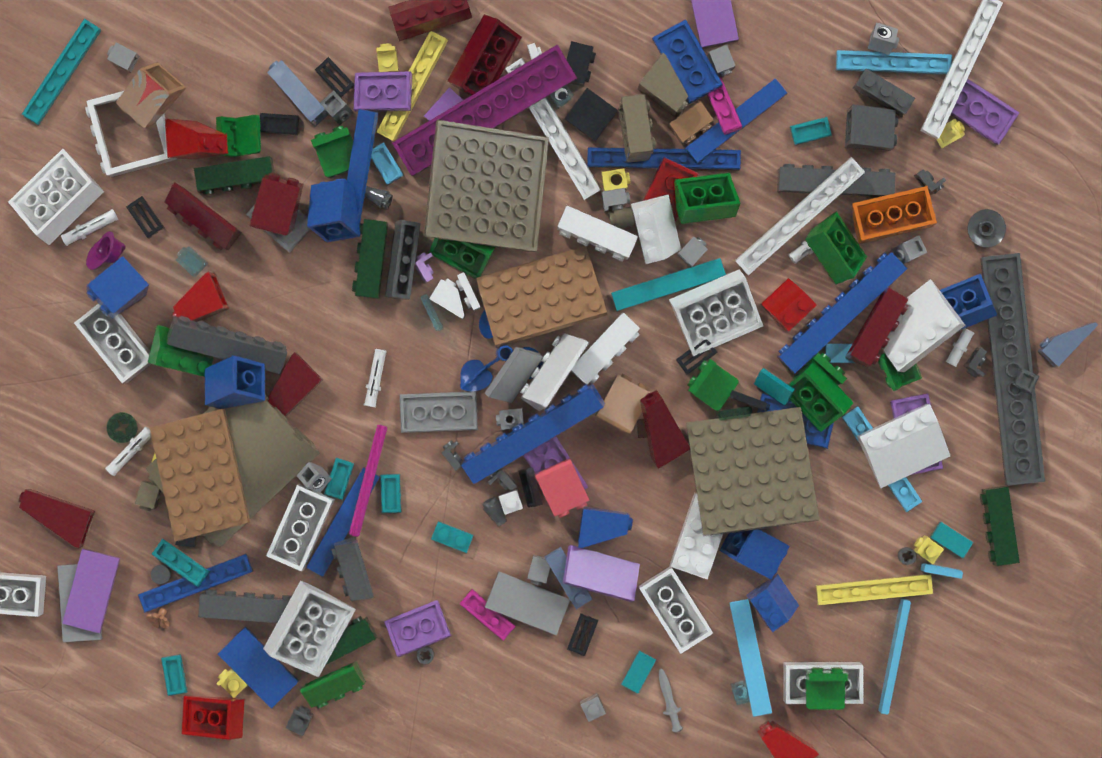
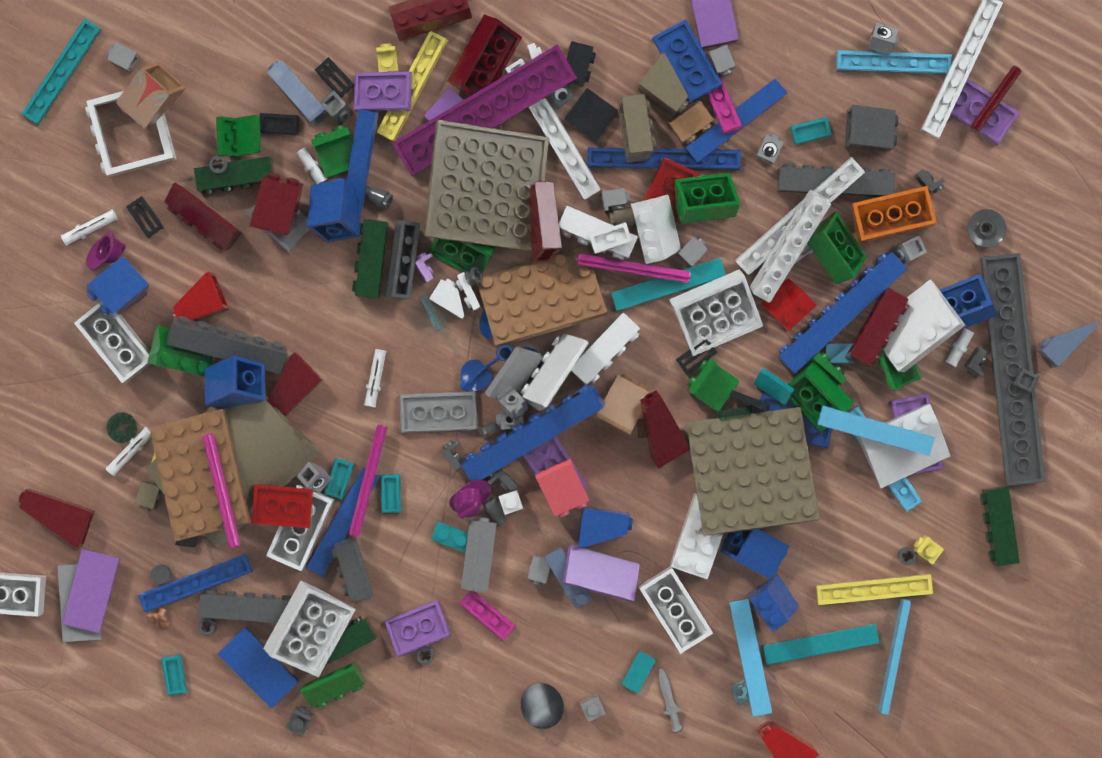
(55, 197): white slope -> none
(180, 562): teal tile -> none
(191, 260): clear light blue brick -> none
(193, 140): red slope -> none
(212, 628): none -> dark grey bush
(213, 717): red slope -> none
(218, 171): none -> dark grey bush
(221, 490): none -> dark pink axle
(231, 682): light yellow bracket -> none
(282, 506): none -> red plate
(311, 166): none -> white pin
(386, 164): medium azure tile -> none
(470, 498): none -> magenta piece
(473, 276): none -> dark grey bush
(478, 555): none -> light grey brick
(488, 428): none -> dark grey tile
(512, 403): none -> light grey brick
(527, 603): light grey tile -> none
(530, 487): black tile -> none
(542, 705): none -> black shield
(544, 222): none -> slope
(588, 619): black tile -> none
(606, 179): light yellow brick -> none
(610, 238): none -> white plate
(633, 268): none -> dark pink axle
(769, 148): none -> light grey brick
(790, 245): none -> white brick
(795, 680): white brick -> none
(820, 644): none -> teal tile
(825, 688): green bracket -> none
(875, 430): none -> medium azure tile
(884, 92): dark grey brick -> none
(940, 570): medium azure tile -> none
(951, 133): light yellow bracket -> none
(951, 539): teal tile -> none
(996, 98): none -> dark red axle

